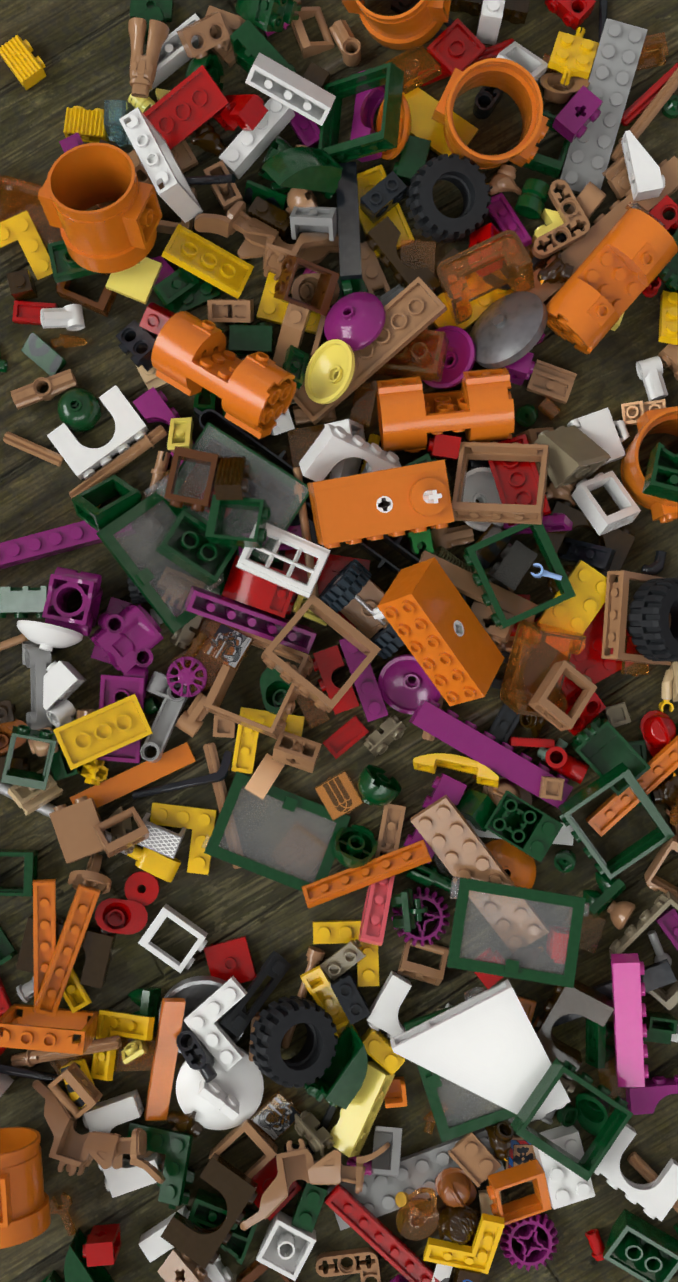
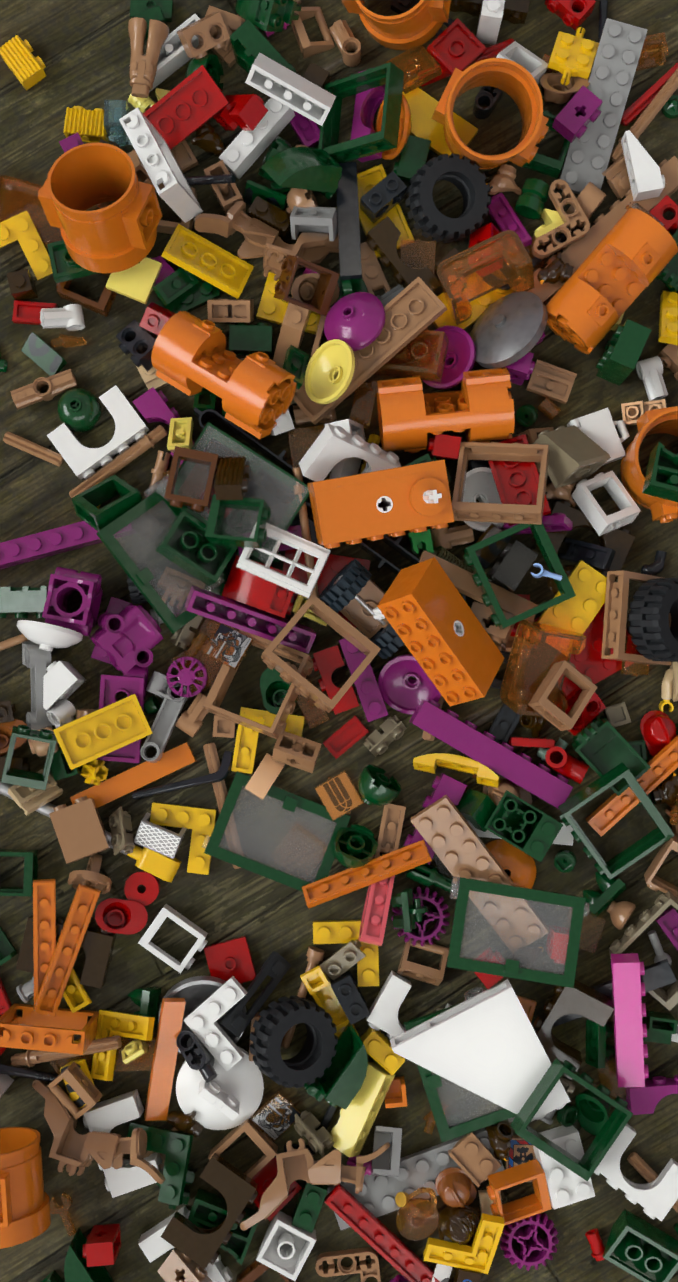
(125, 841): medium nougat tile -> none
(551, 788): medium nougat tile -> none
(622, 352): none -> dark green brick
(655, 285): red pin -> none

